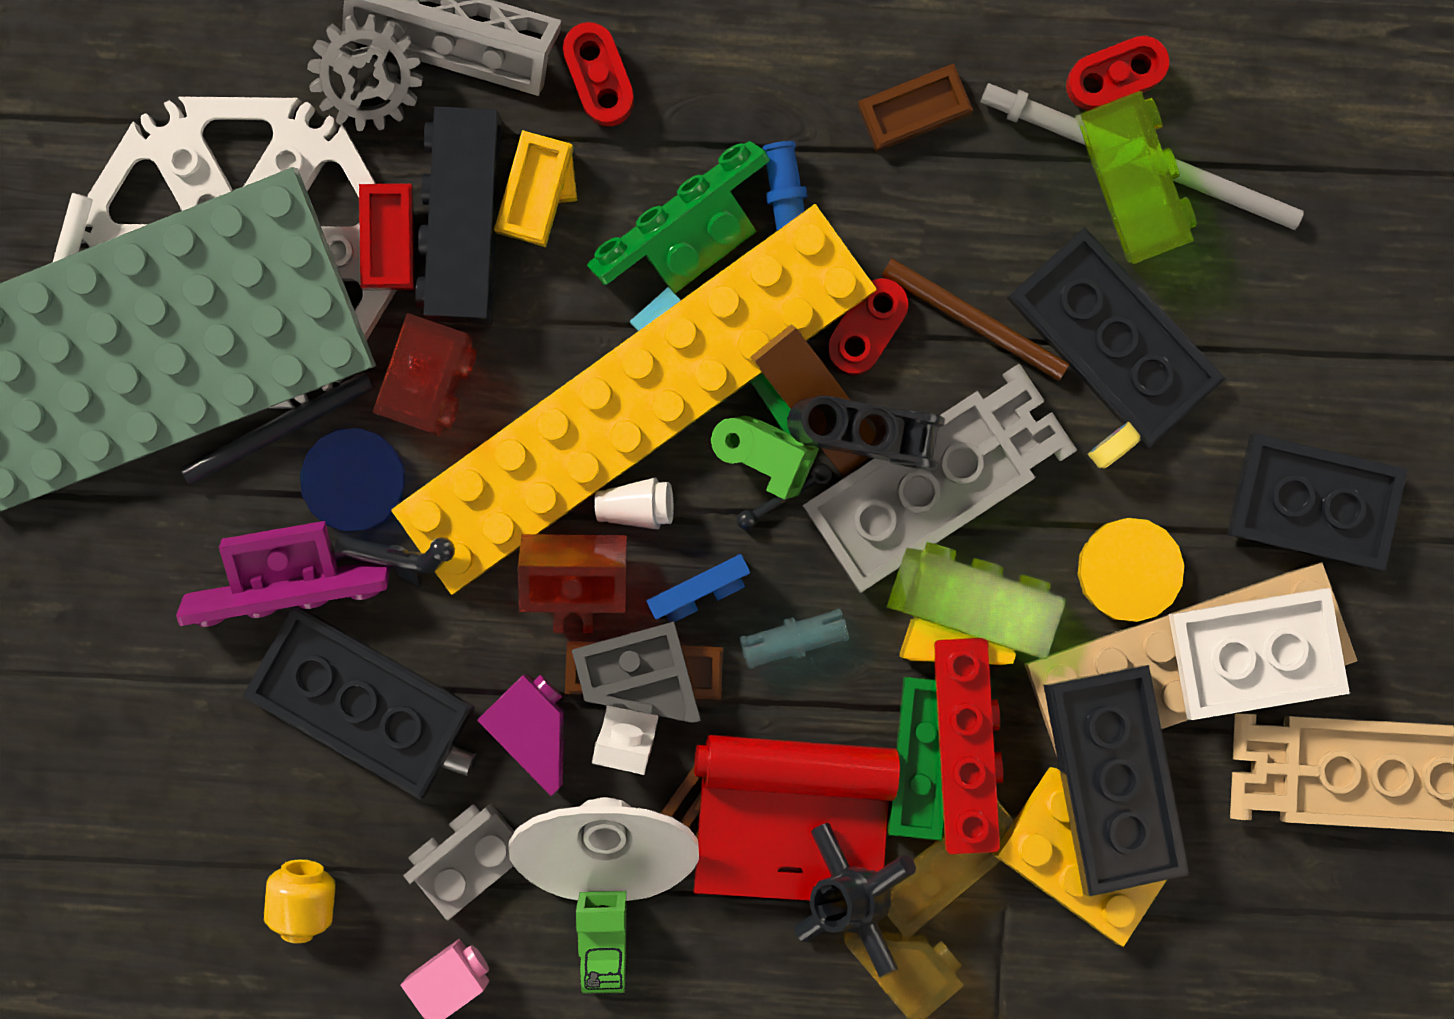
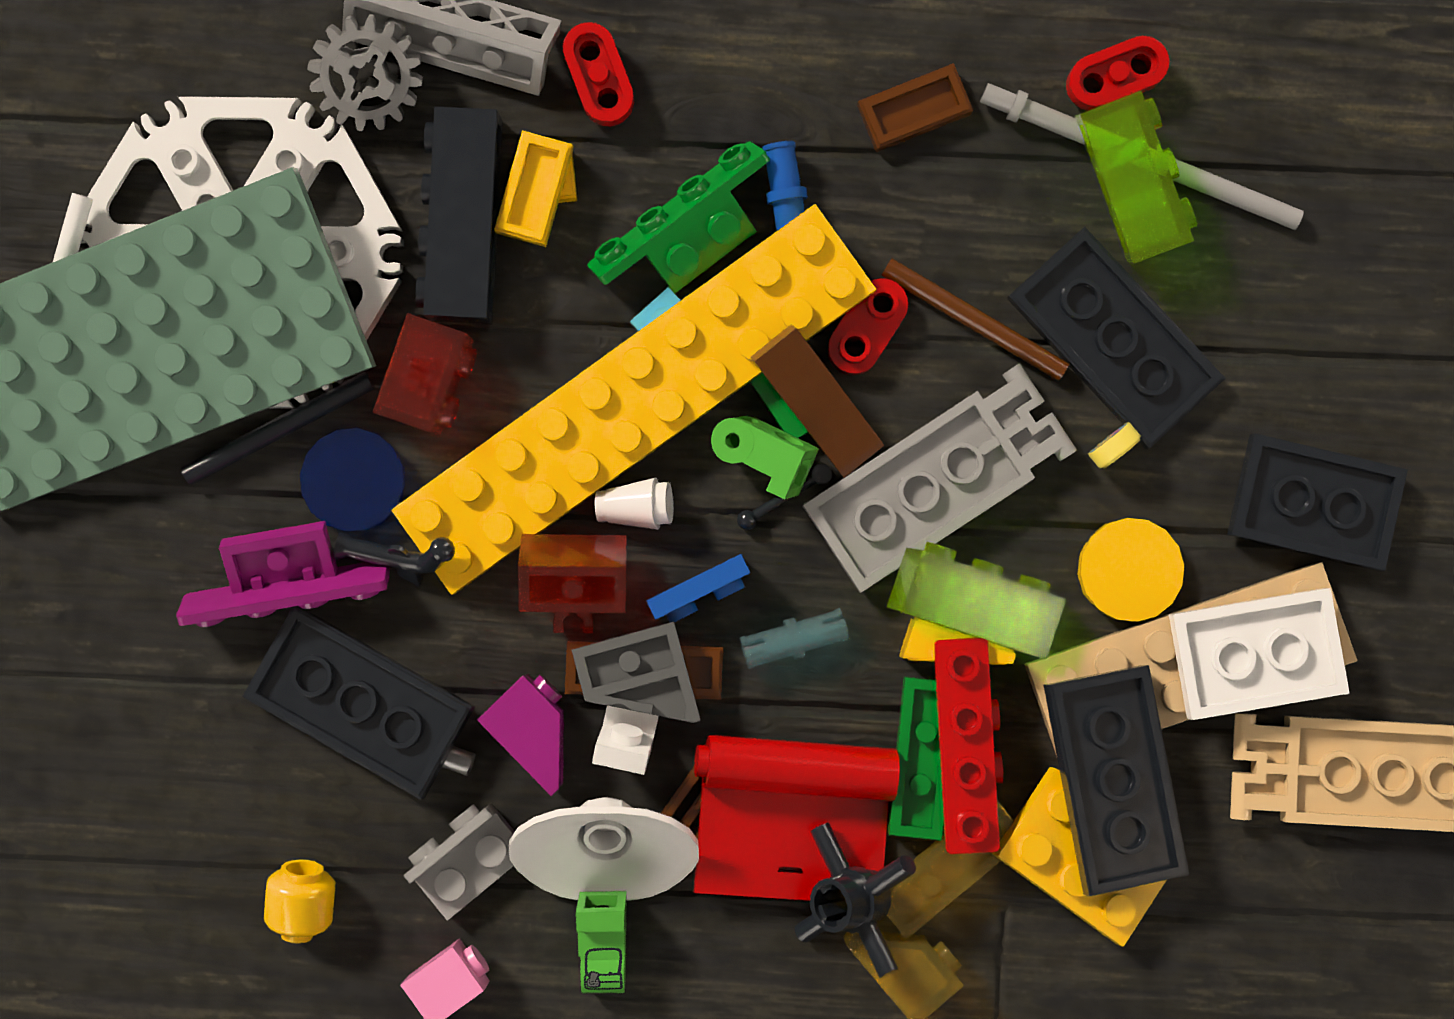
(386, 237): red tile -> none
(901, 435): black piece -> none

